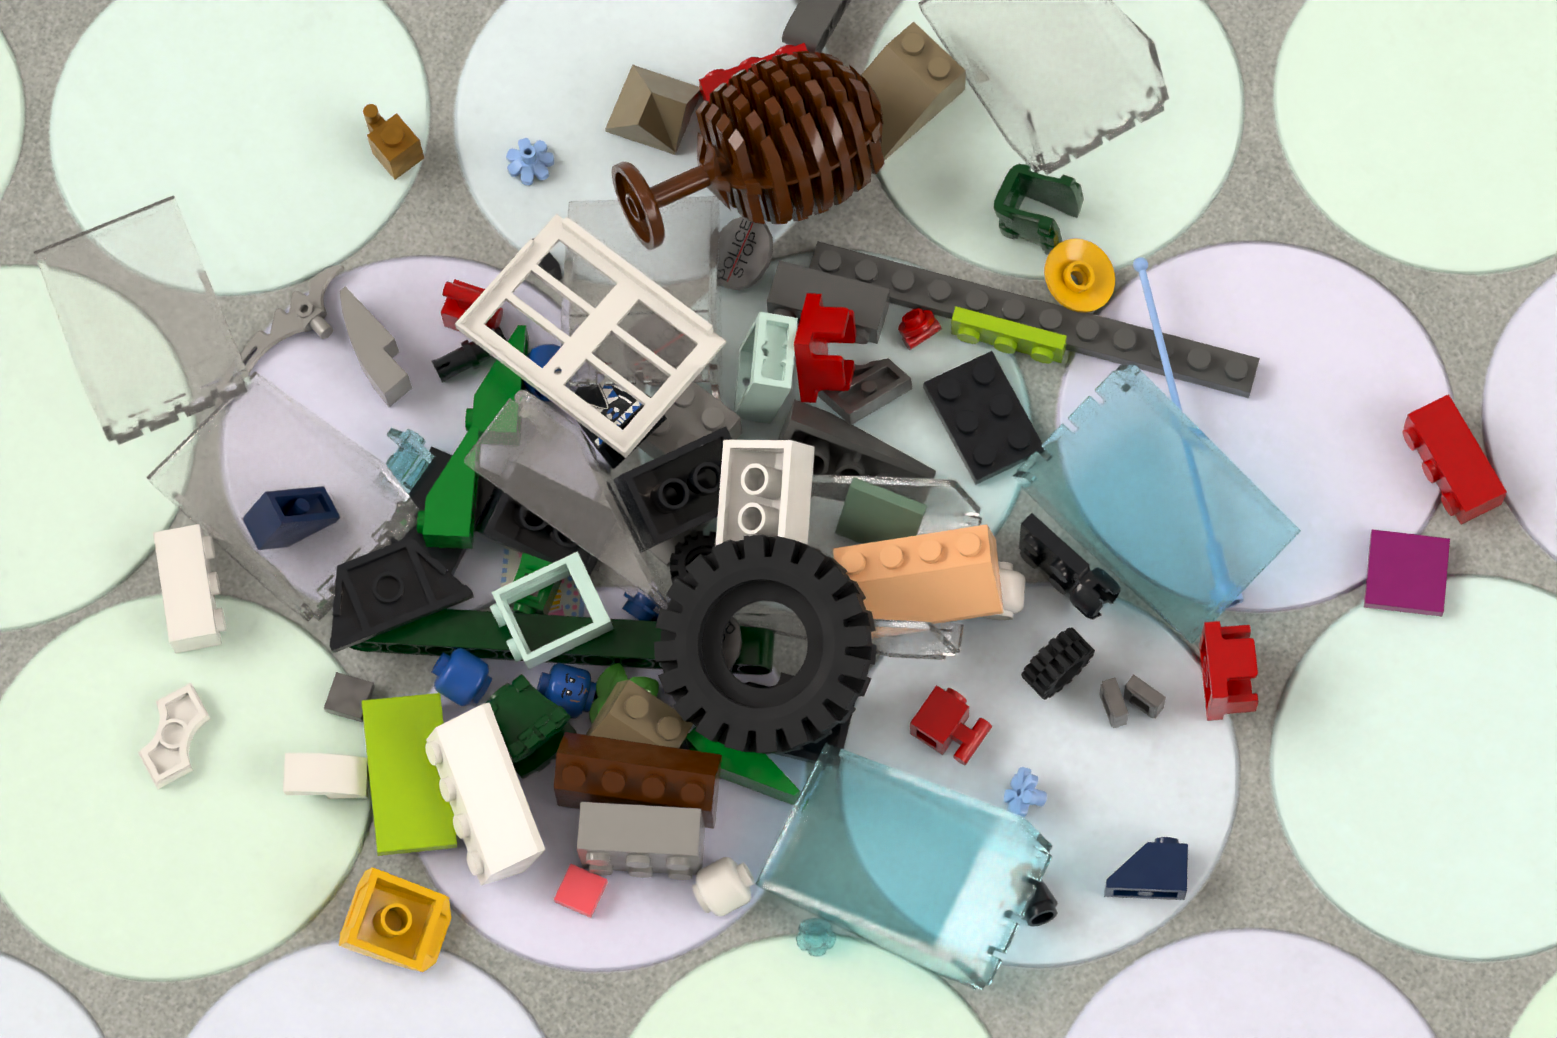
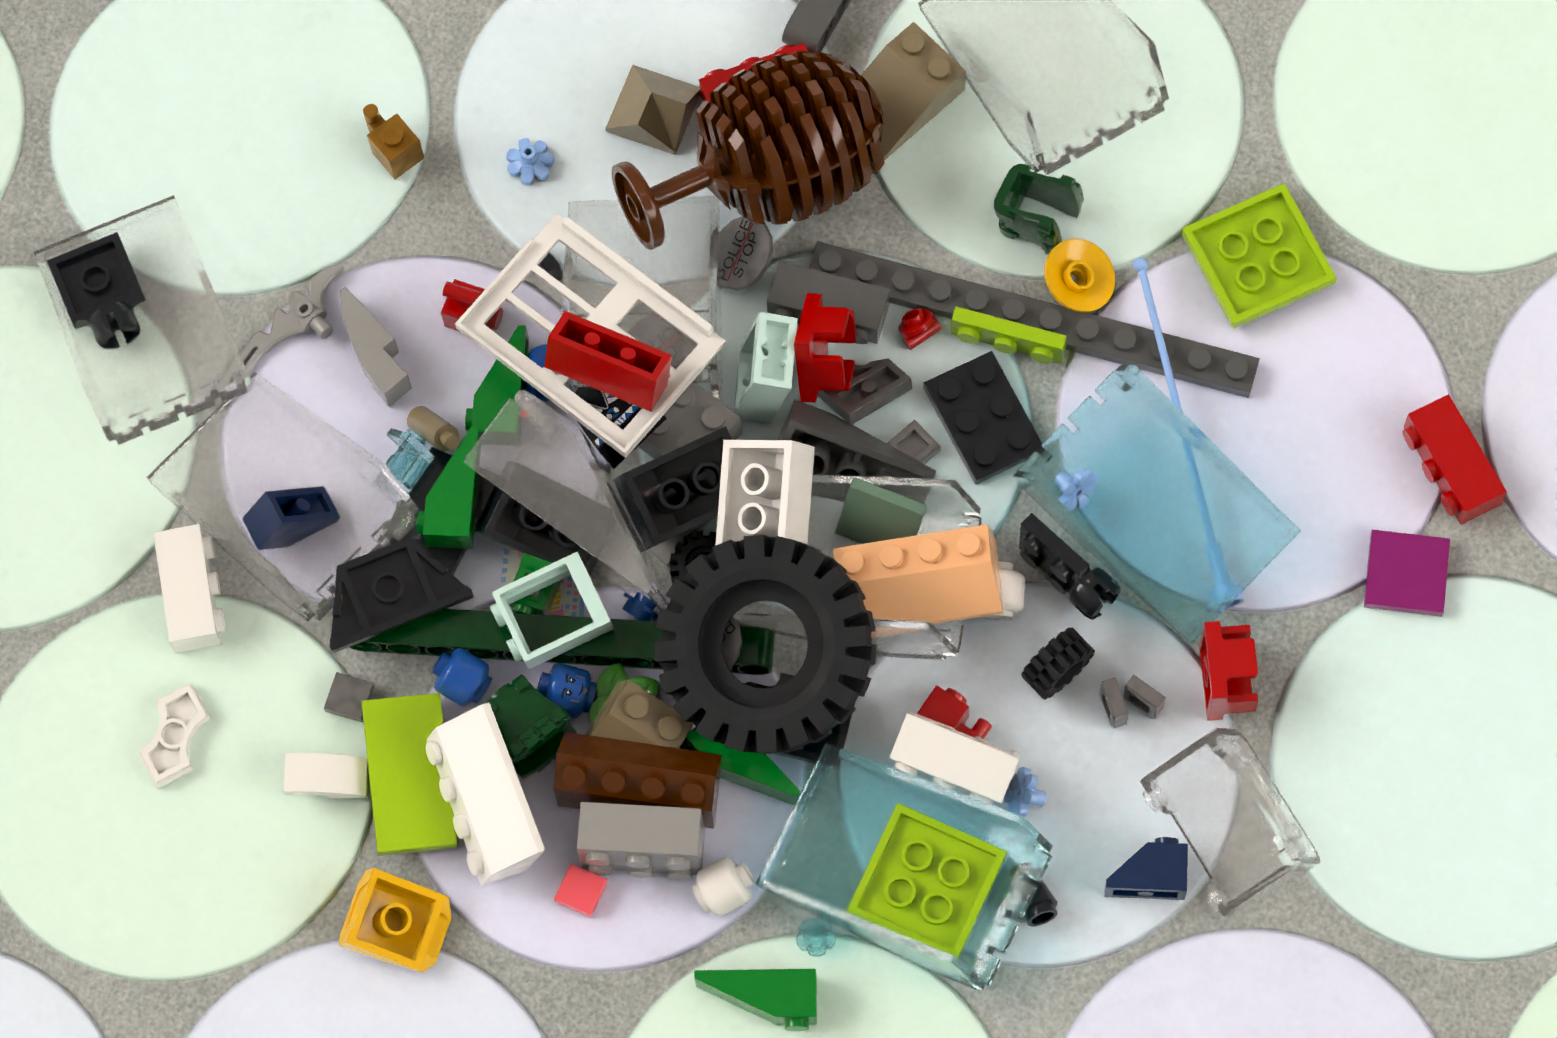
(100, 289): none -> black plate
(433, 428): none -> dark tan cylinder
(462, 358): black pin -> none
(608, 361): none -> red brick
(775, 995): none -> green slope
(916, 443): none -> flat silver tile
(927, 881): none -> lime plate
(954, 758): none -> white wedge
(1075, 488): none -> light blue plant
(1231, 819): none -> clear windscreen
(1258, 256): none -> lime plate

